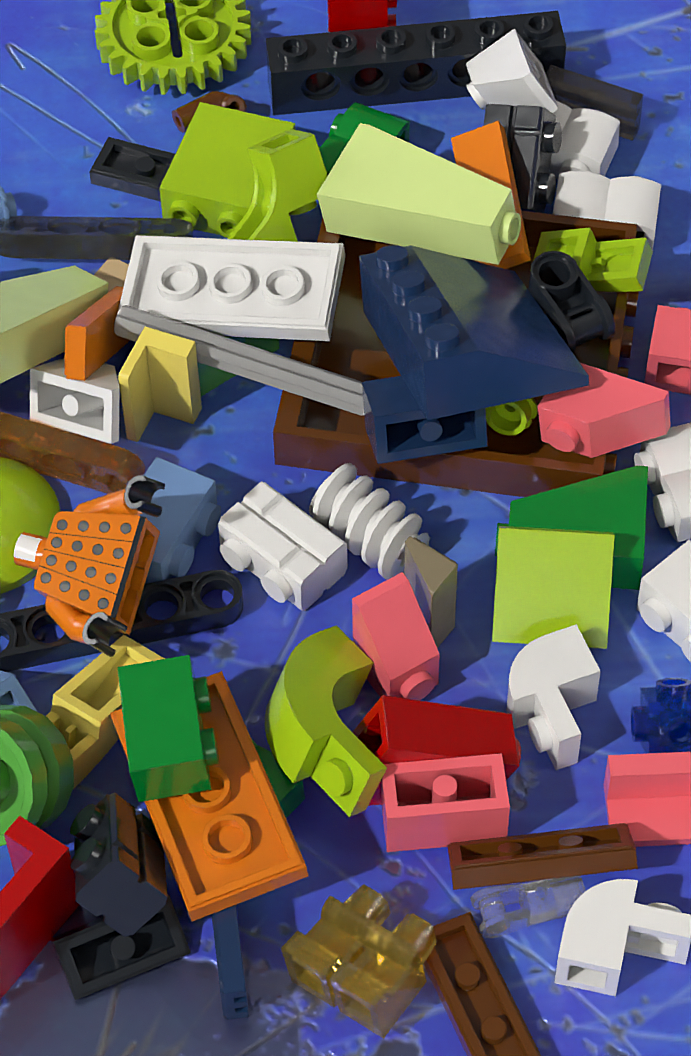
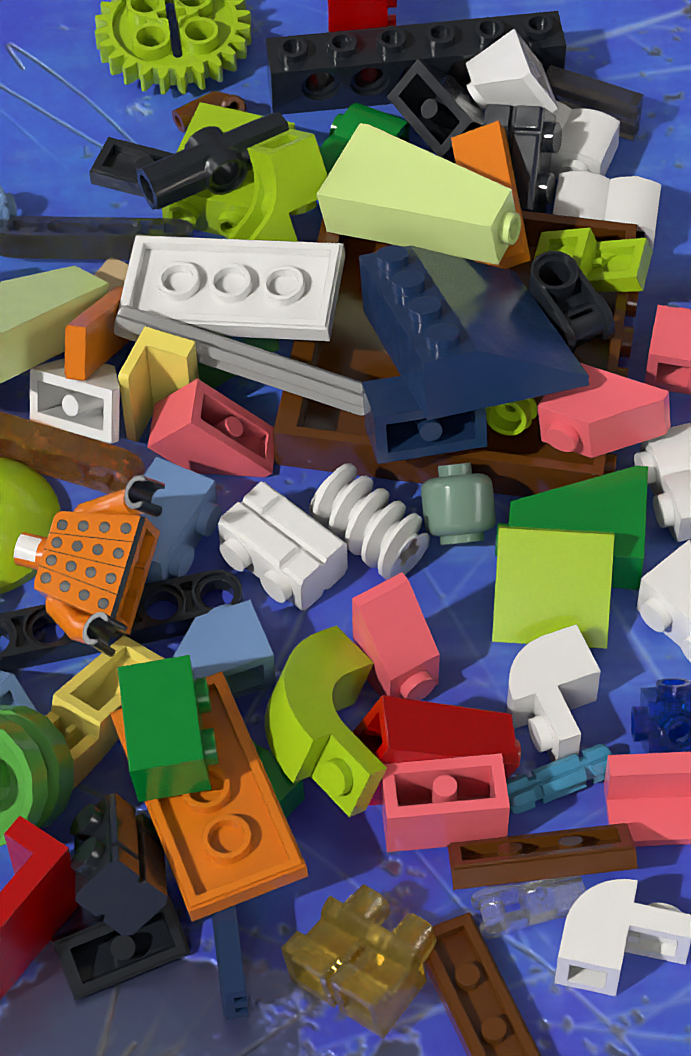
(209, 161): none -> black piece
(211, 433): none -> coral slope
(231, 642): none -> medium blue slope
(434, 586): dark tan slope -> none
(436, 107): none -> black brick
(458, 504): none -> sand green head
(557, 778): none -> dark azure axle

